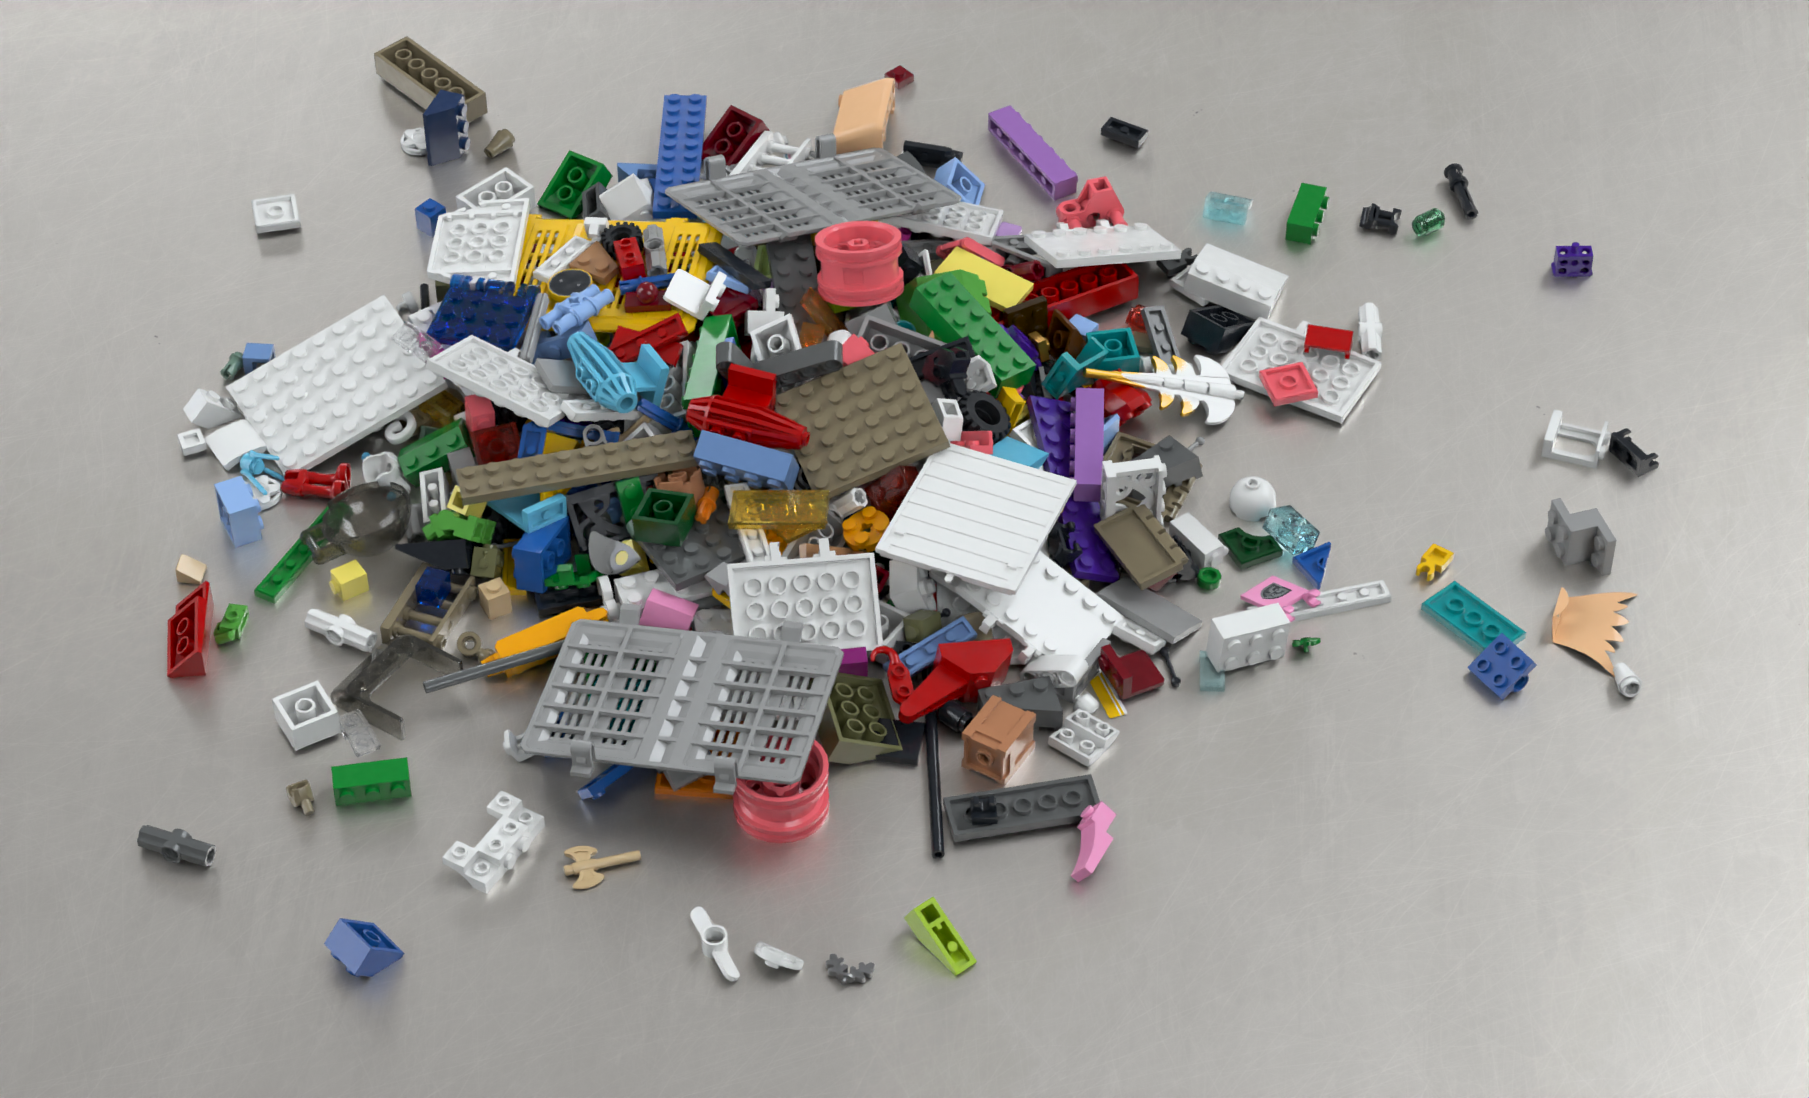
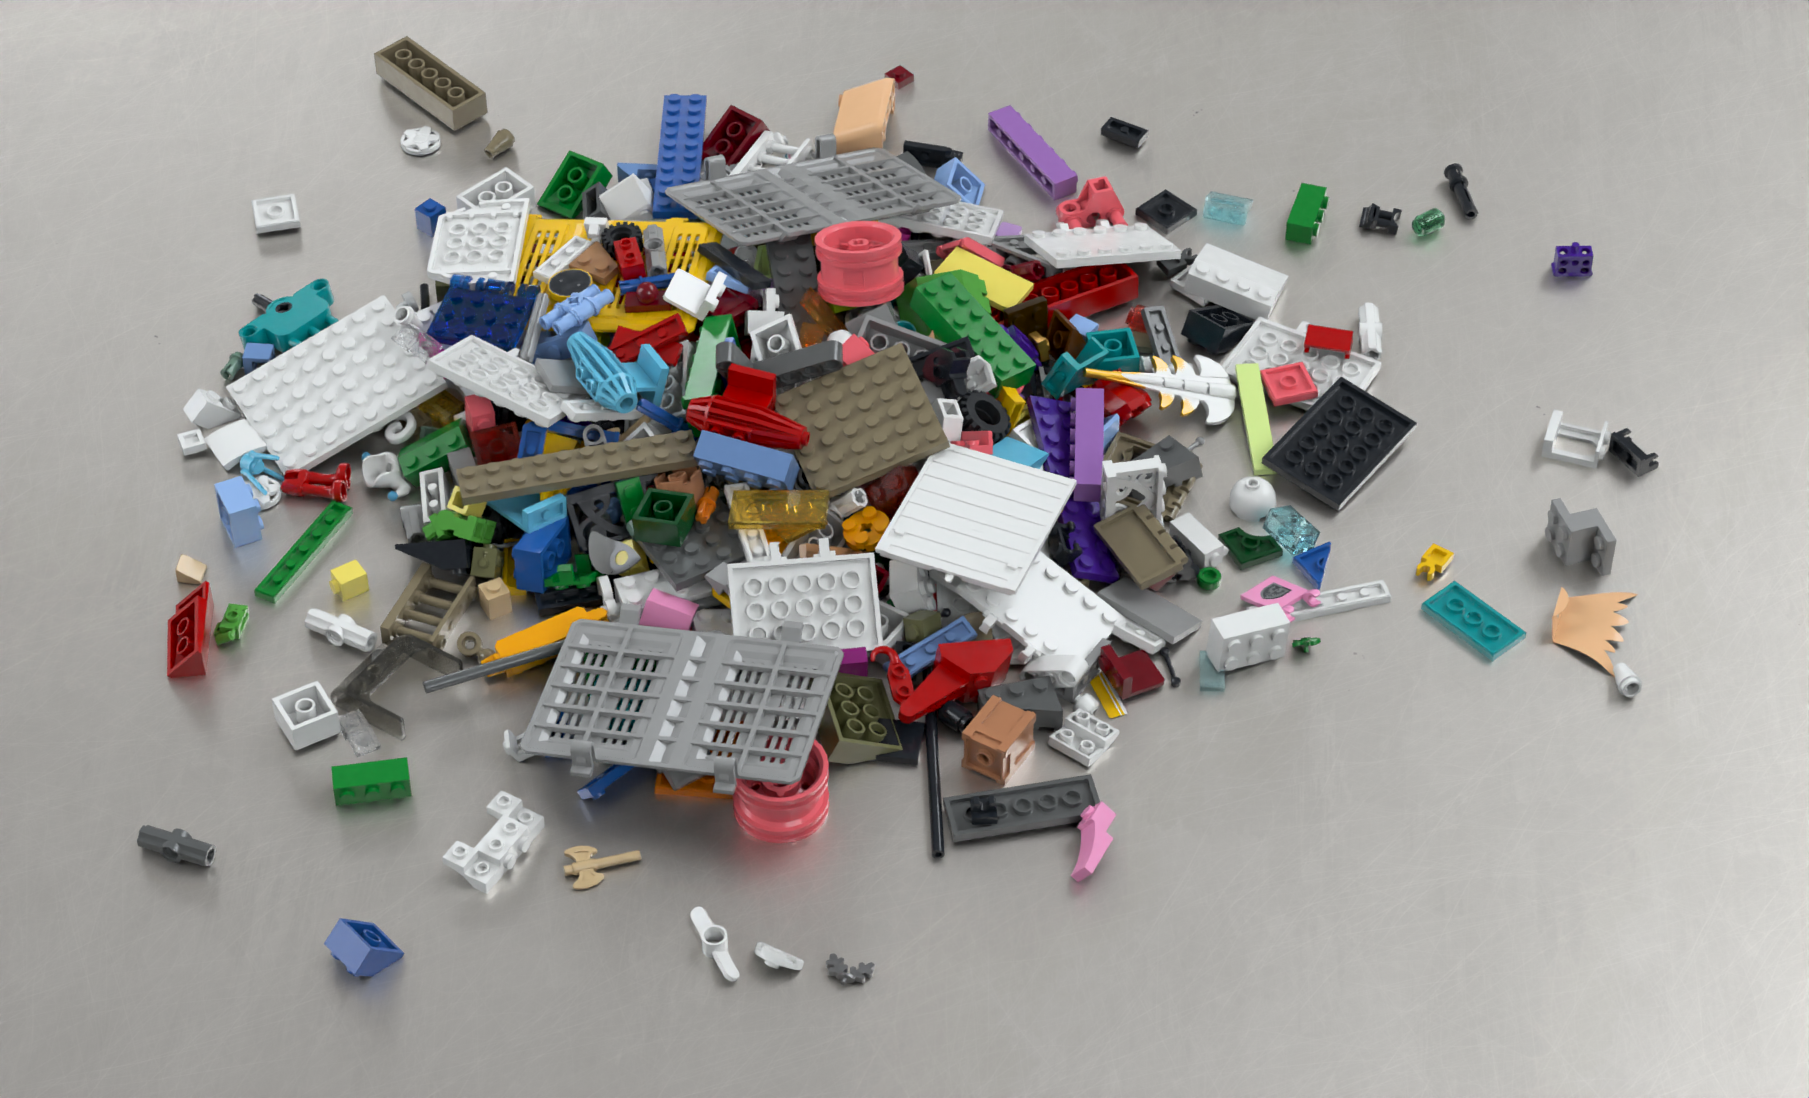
(291, 318): none -> teal piece
(301, 795): dark tan piece -> none
(361, 522): clear smoke windscreen -> none
(404, 314): none -> white cone
(433, 587): clear blue brick -> none
(446, 128): dark blue slope -> none
(939, 936): lime slope -> none
(1166, 211): none -> black tile
(1254, 415): none -> yellowish green tile
(1339, 443): none -> black plate
(1503, 667): blue plate -> none

